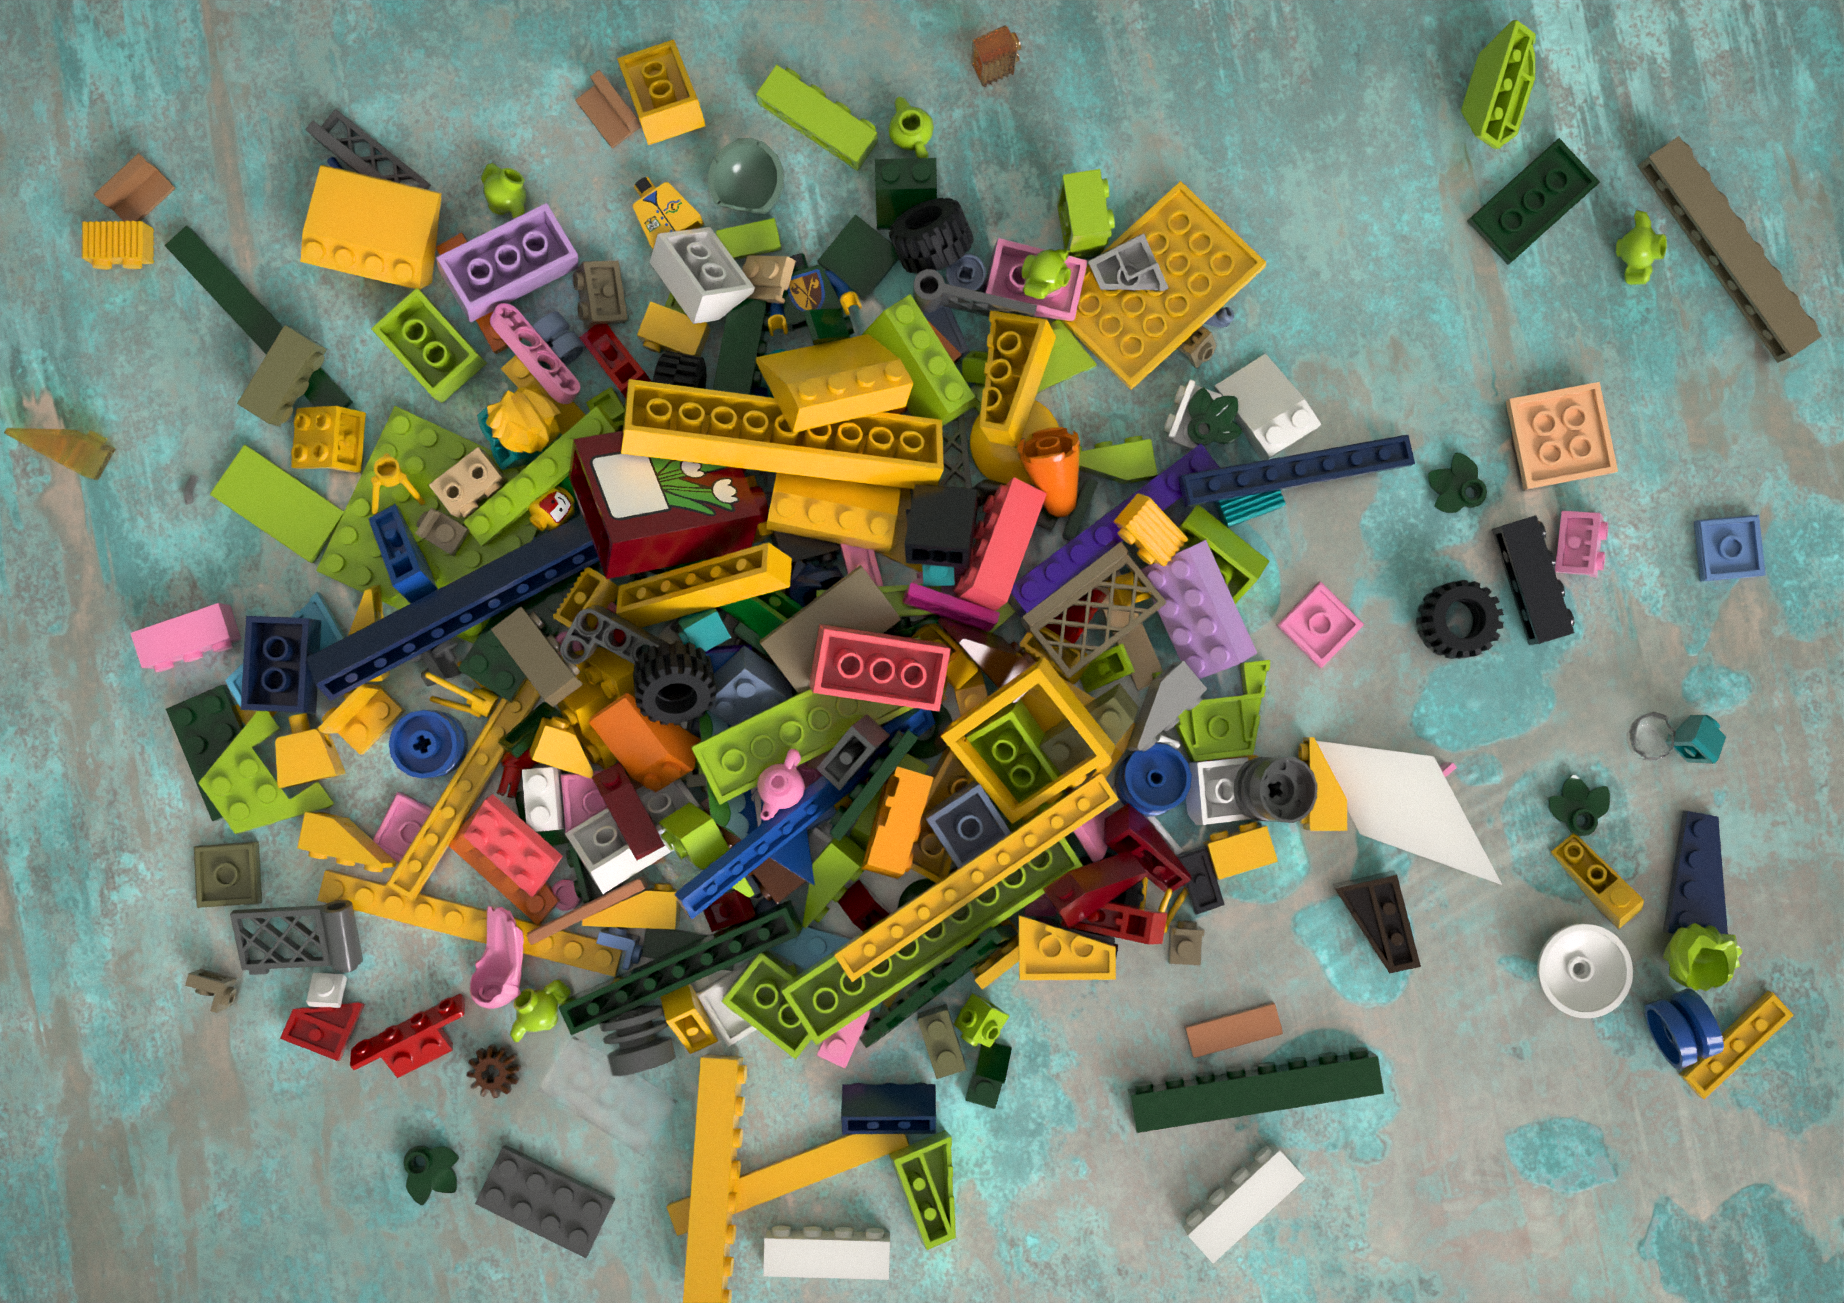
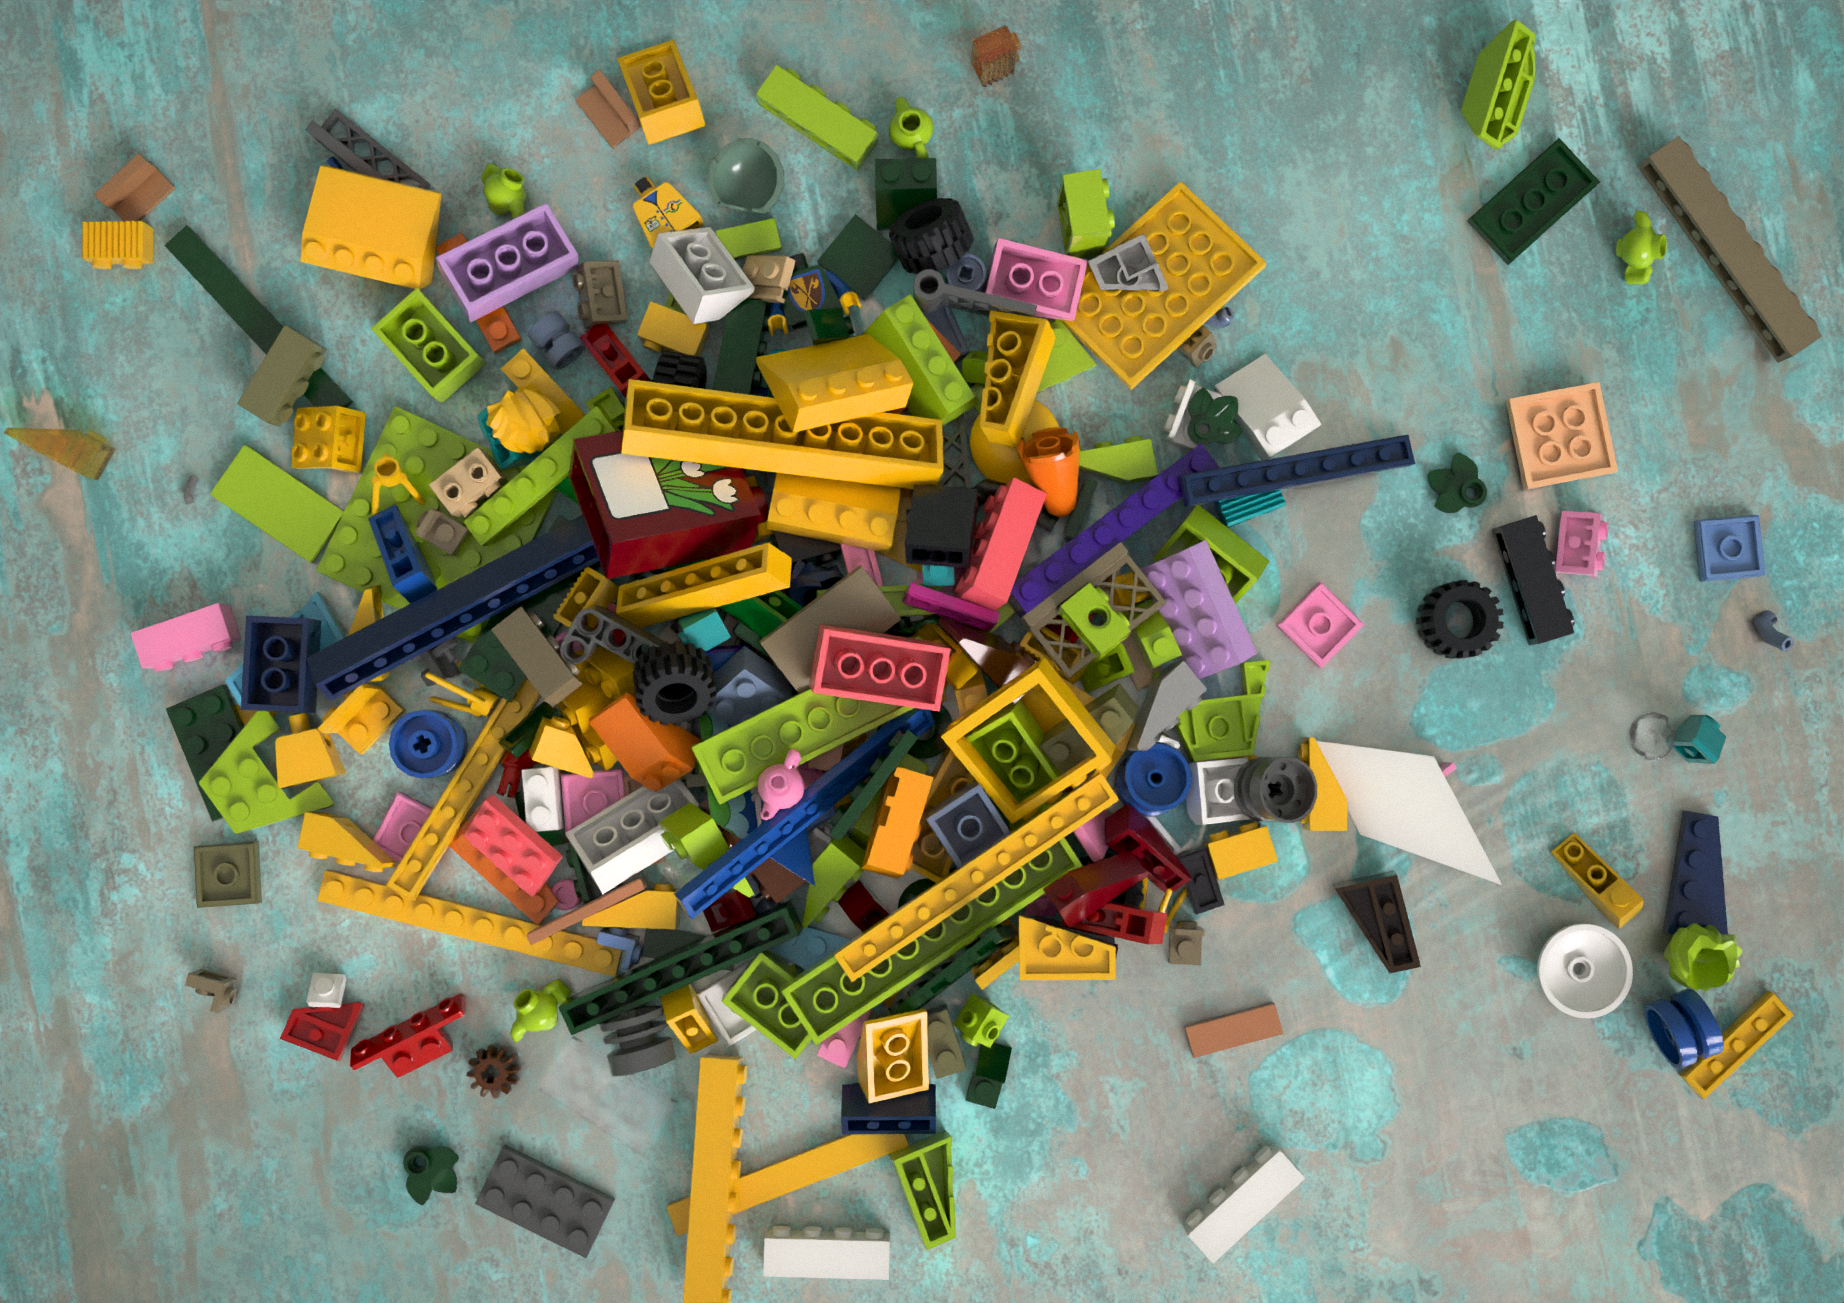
(336, 937): dark grey piece -> none
(499, 969): bright pink hair -> none
(512, 325): bright pink beam -> none
(552, 509): head -> none
(628, 811): dark red slope -> none
(853, 751): dark grey slope -> none
(893, 1056): none -> yellow slope
(1045, 272): lime piece -> none
(1098, 639): none -> lime brick
(1149, 530): yellow brick -> none
(1154, 638): none -> lime slope
(1255, 1090): dark green brick -> none
(1577, 801): dark green plate -> none
(1769, 634): none -> sand blue arm

